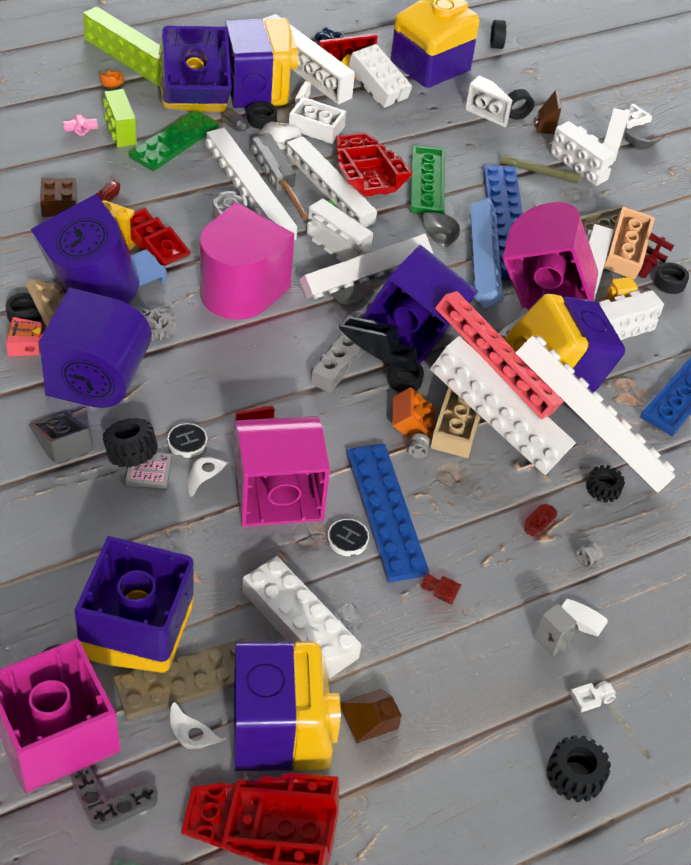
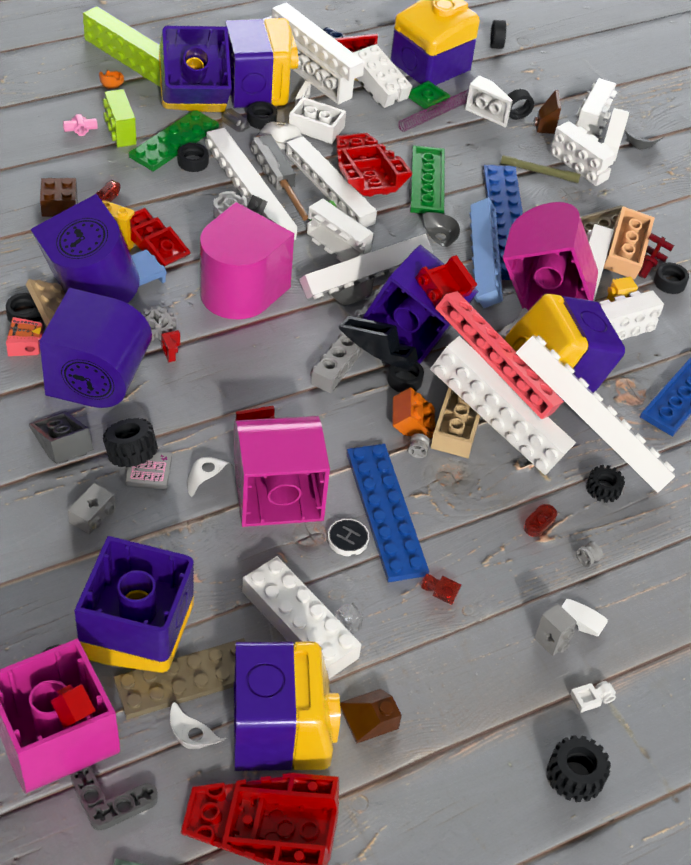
(72, 704): none -> red brick
(91, 508): none -> light grey brick
(169, 344): none -> red bracket
(187, 440): tile -> none
(193, 149): none -> black tyre
(257, 204): none -> dark grey plate
(320, 43): none -> white brick
(428, 95): none -> green plate
(433, 111): none -> magenta piece
(445, 280): none -> red panel
(596, 107): none -> white piece
(637, 117): white wing -> none

